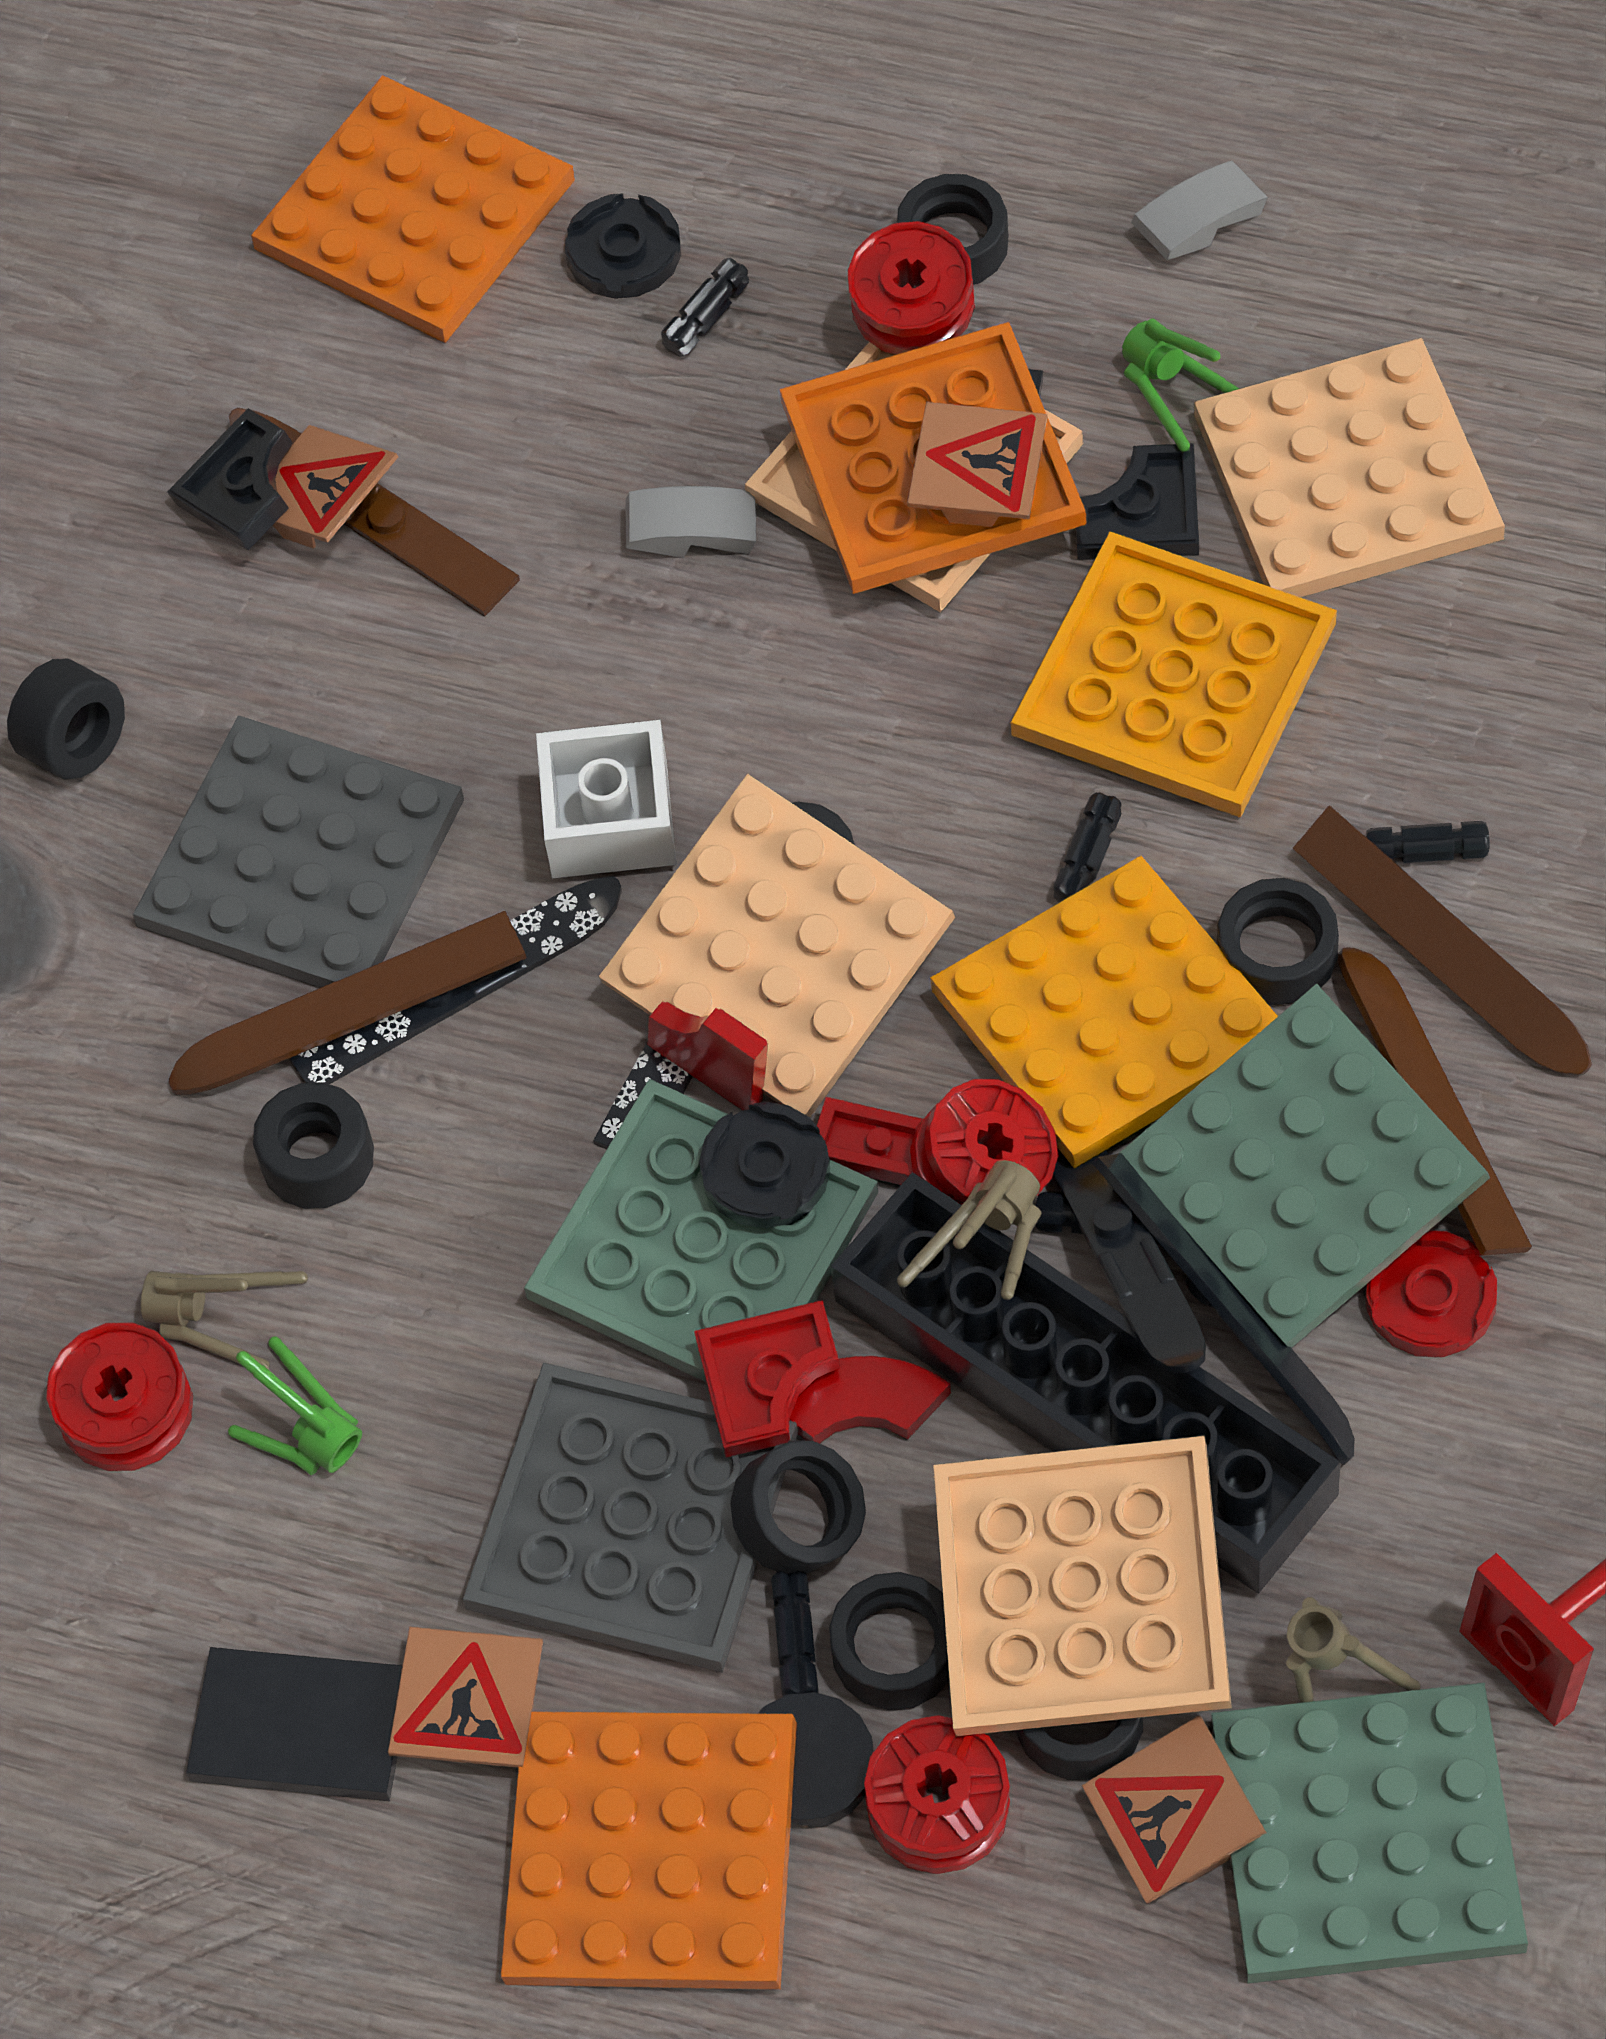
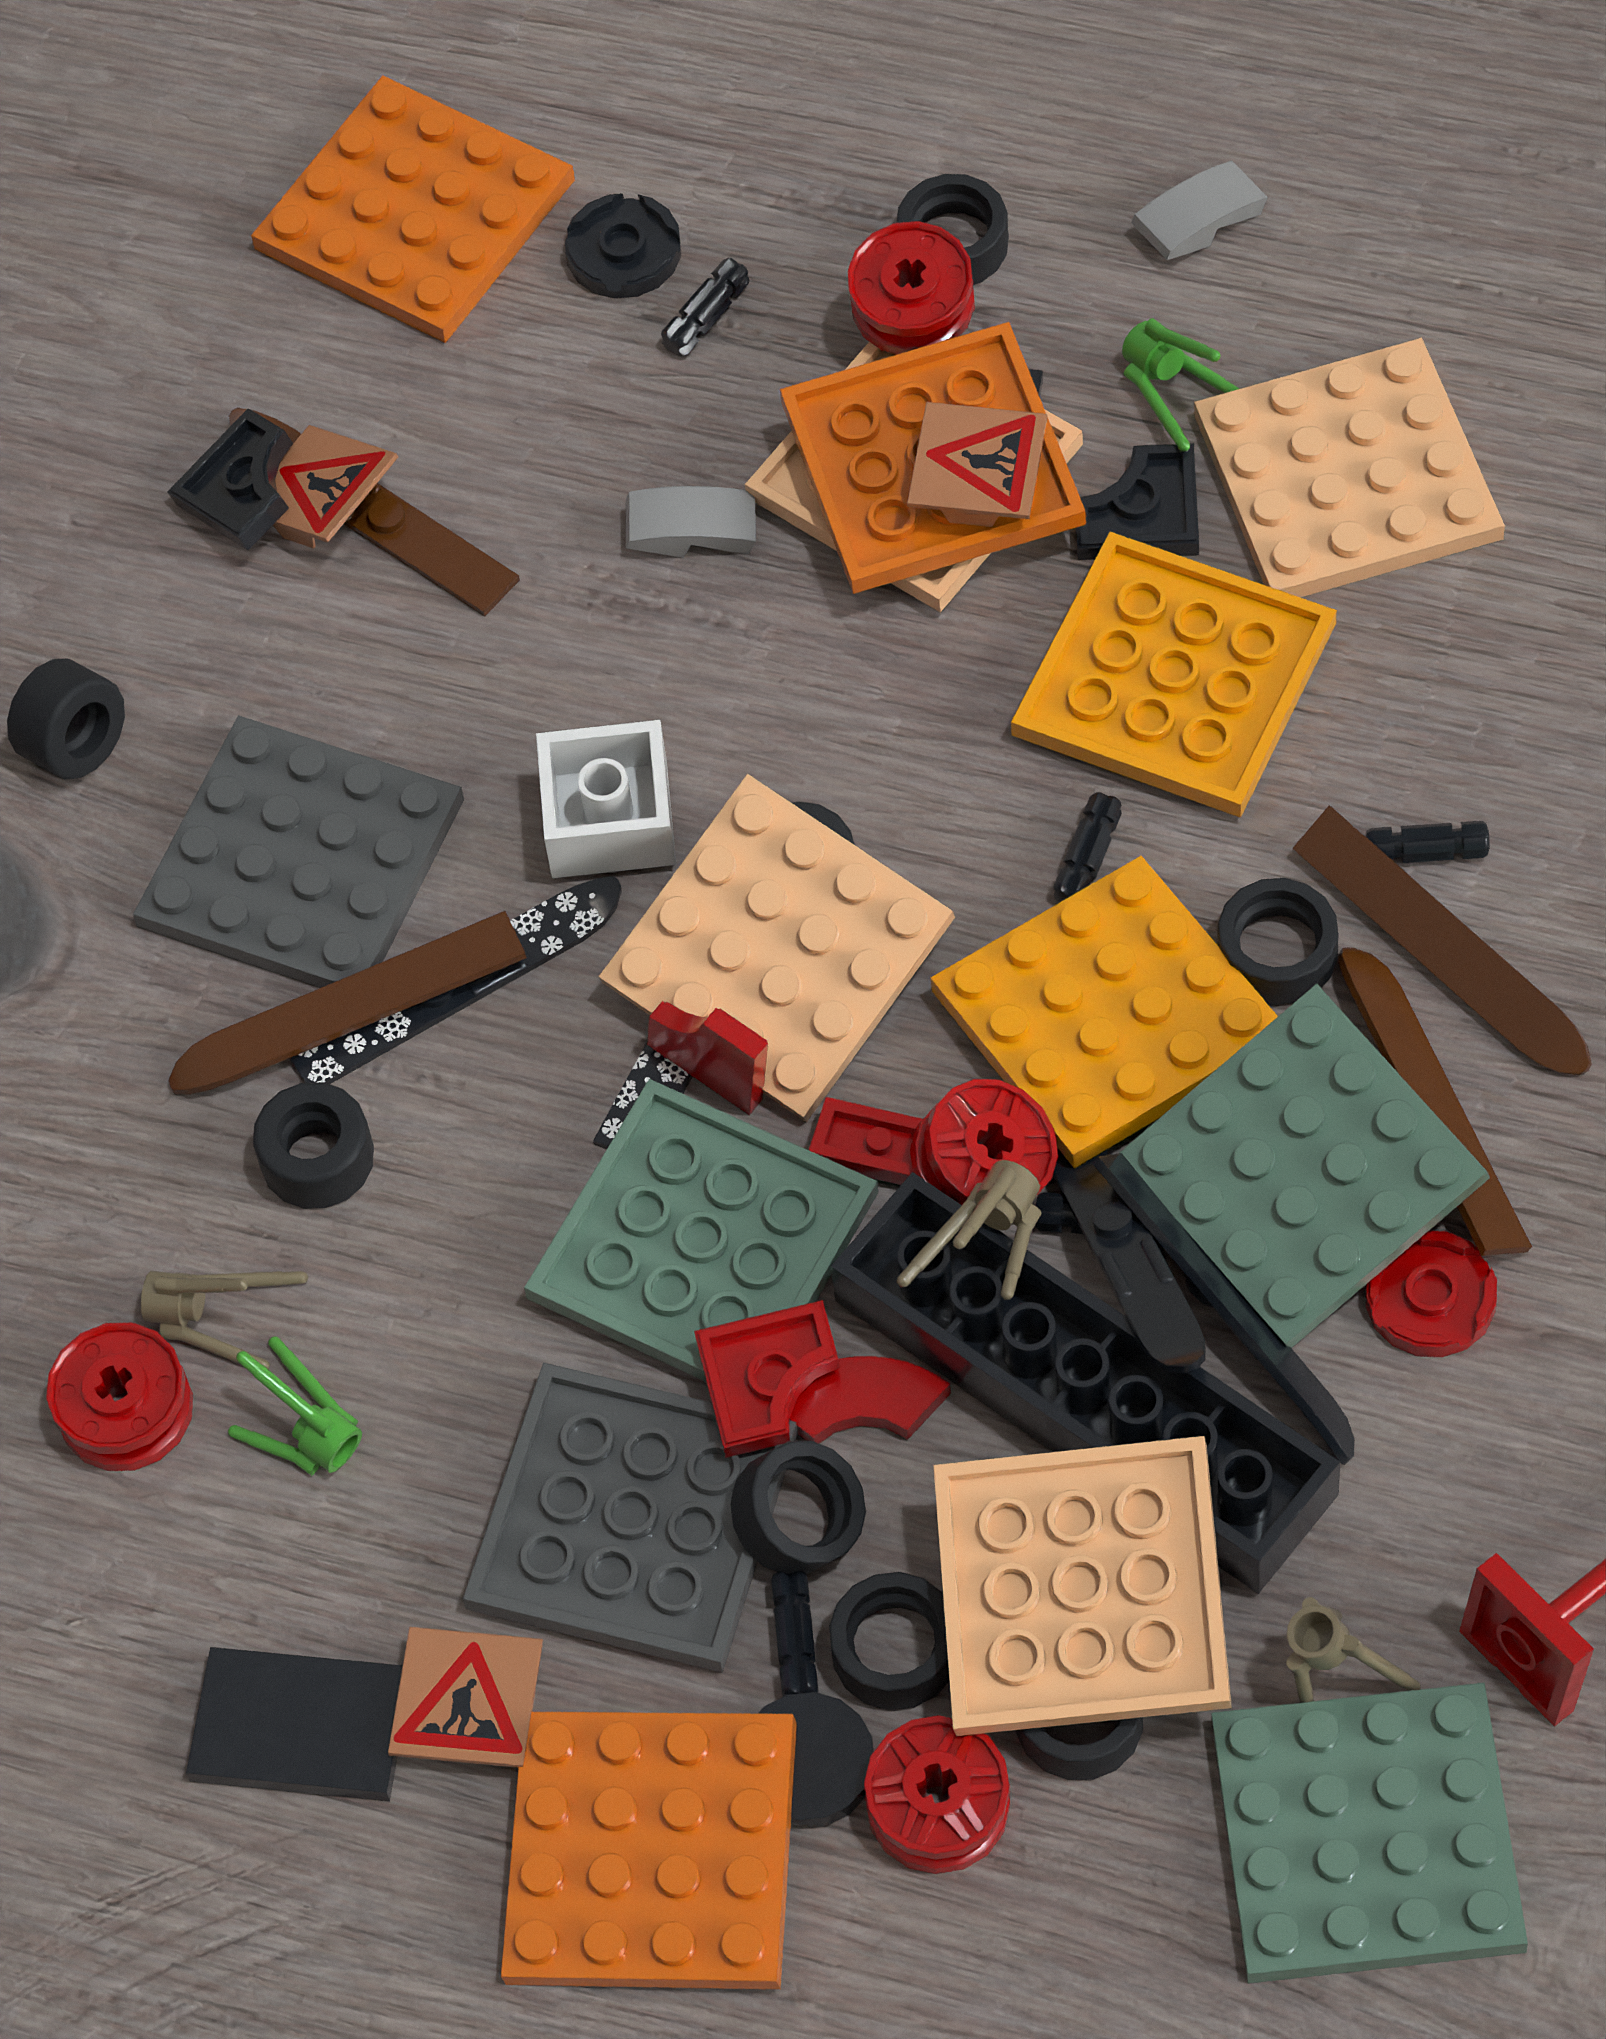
(765, 1165): black tile -> none
(1174, 1810): nougat piece -> none

